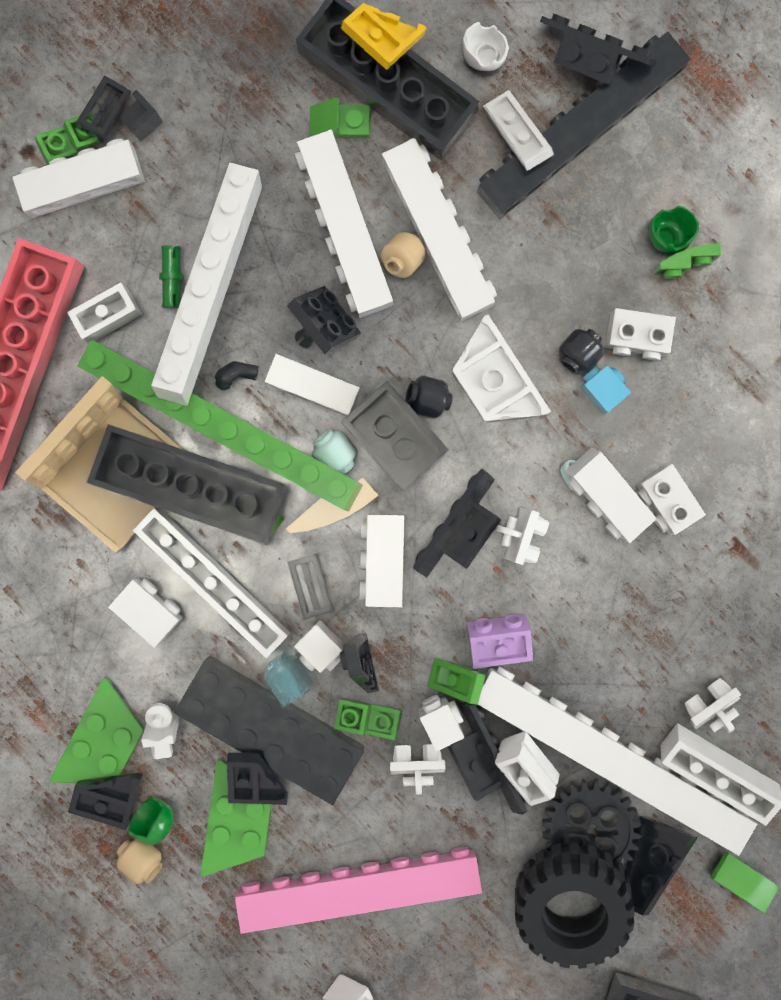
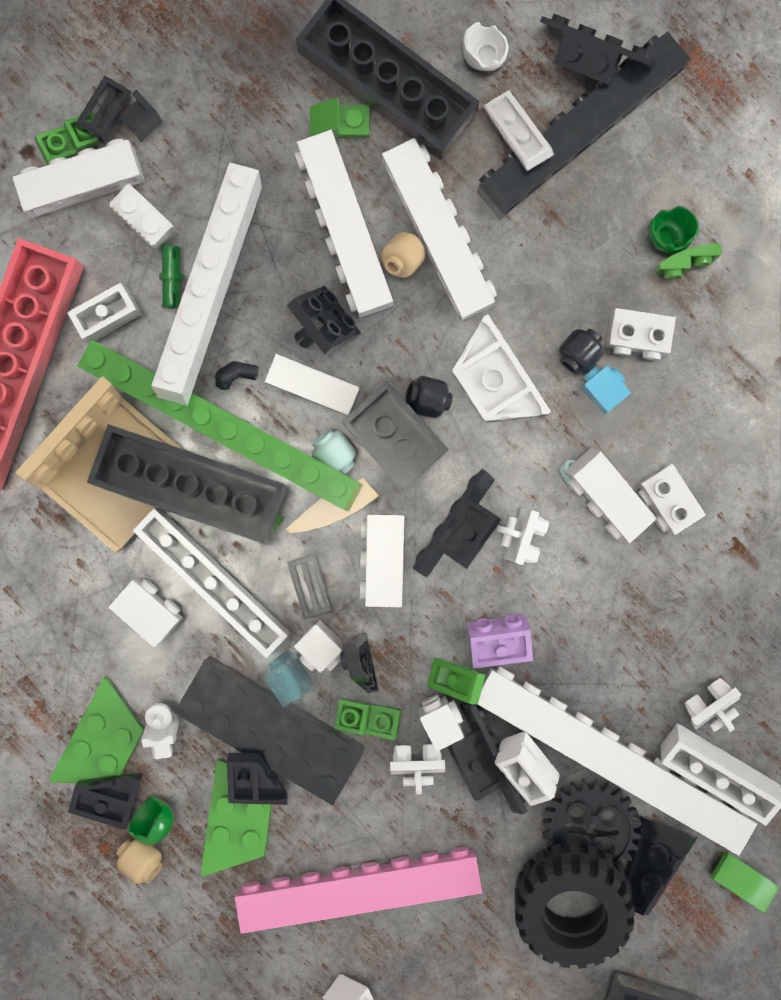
(143, 218): none -> white brick
(381, 33): yellow wing -> none

